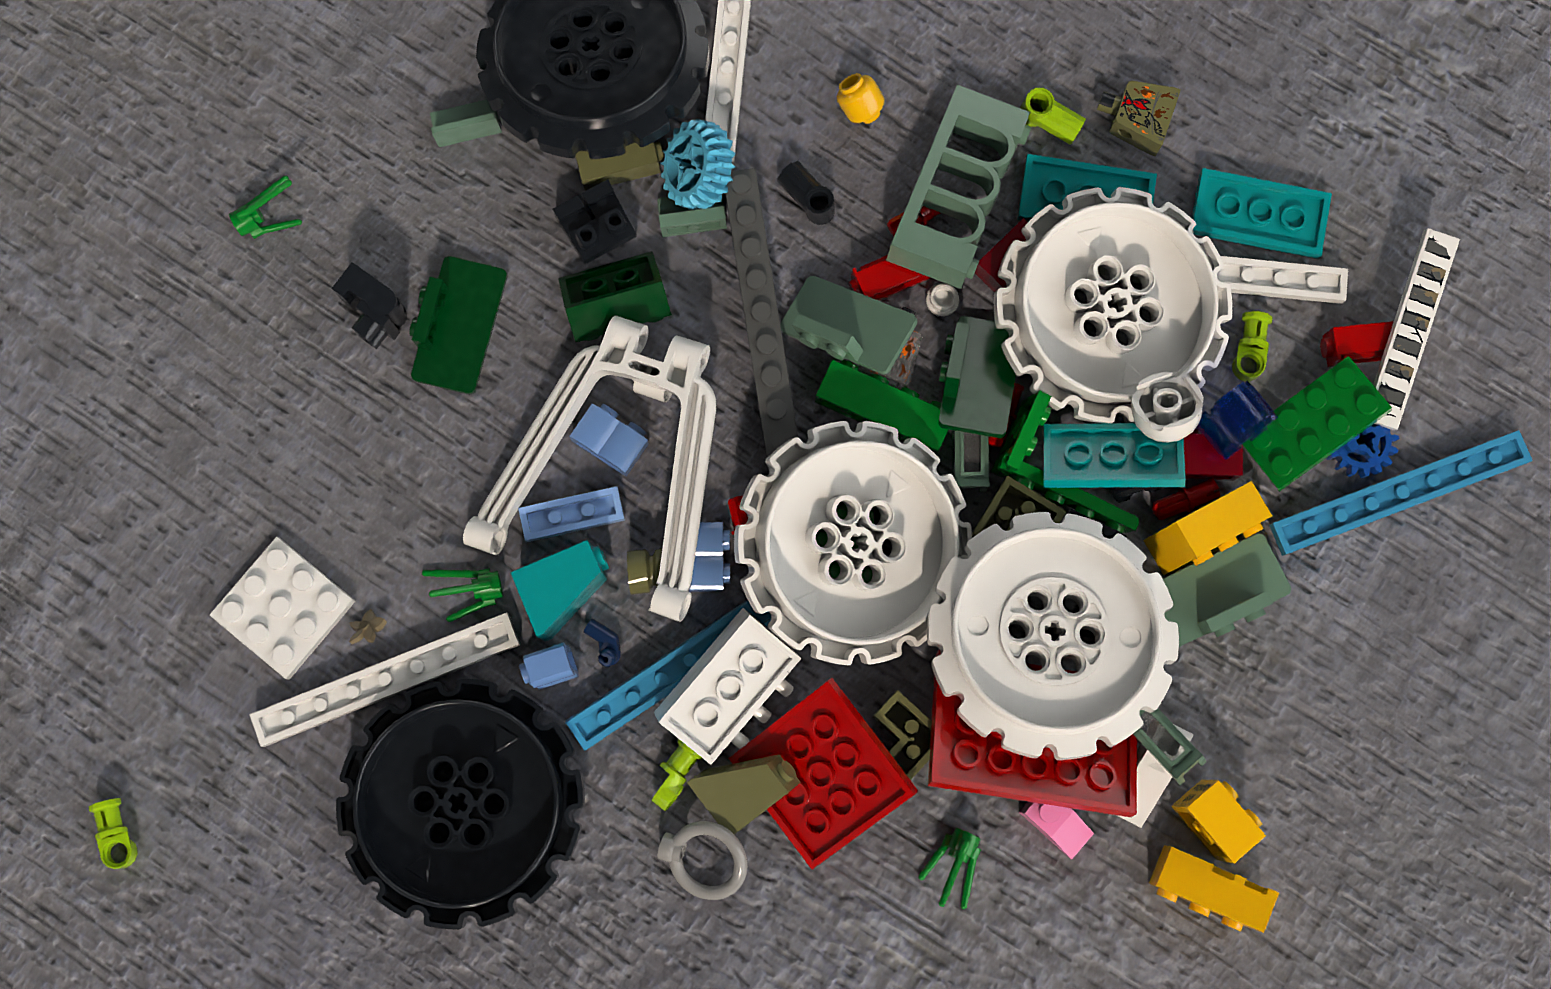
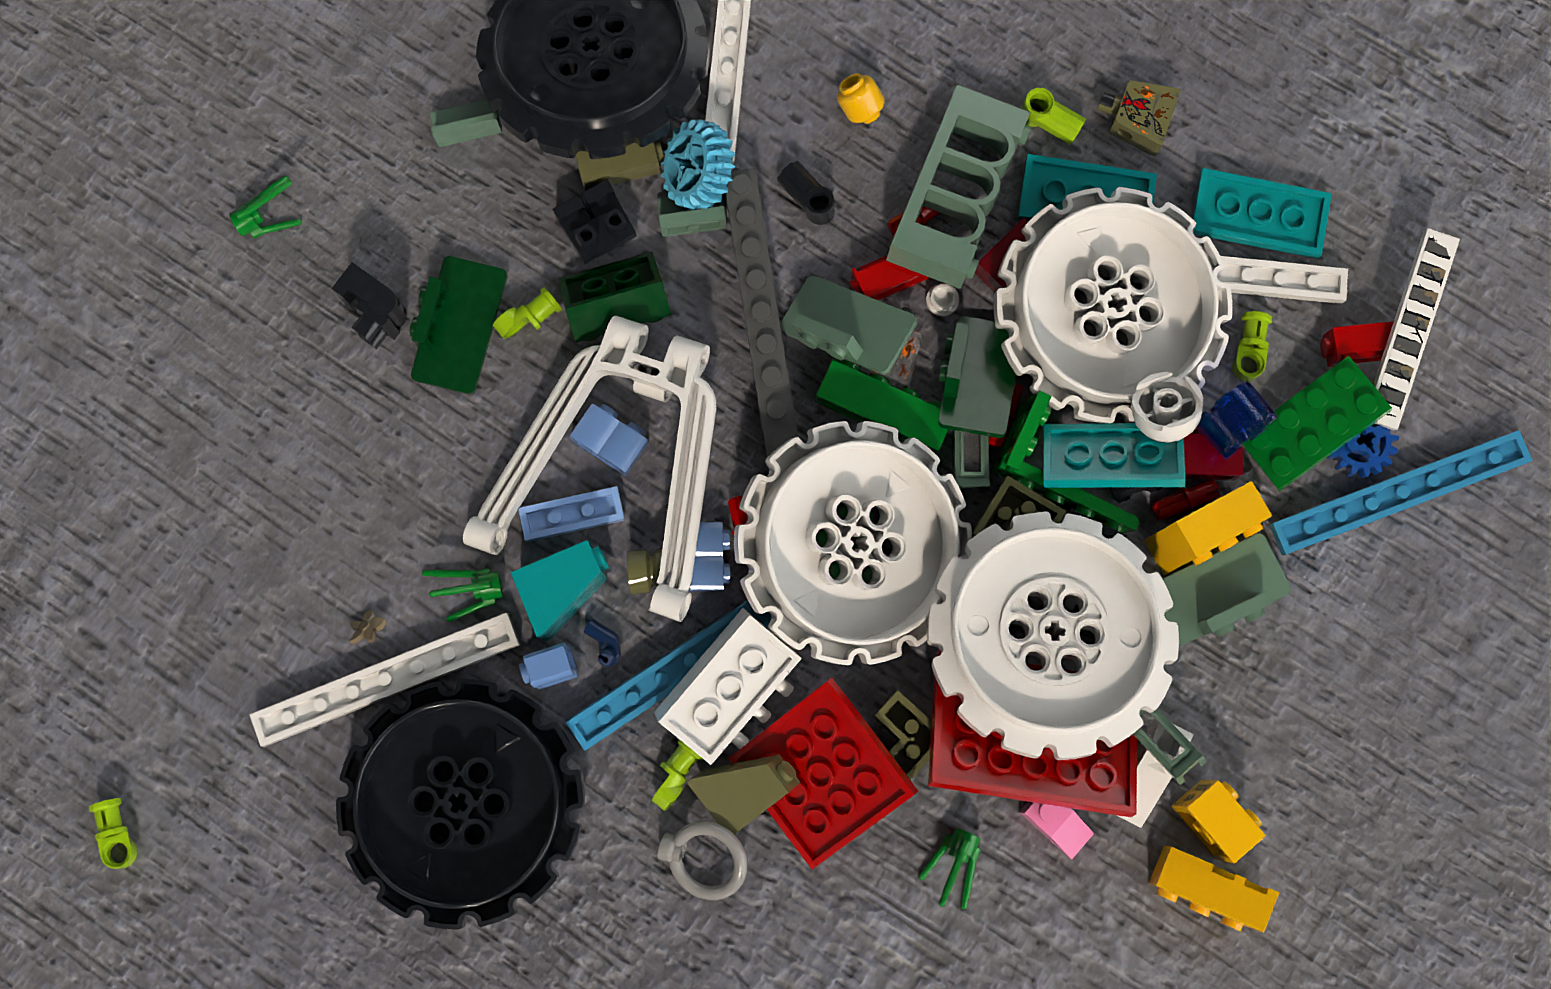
(282, 608): white plate -> none
(534, 312): none -> lime connector

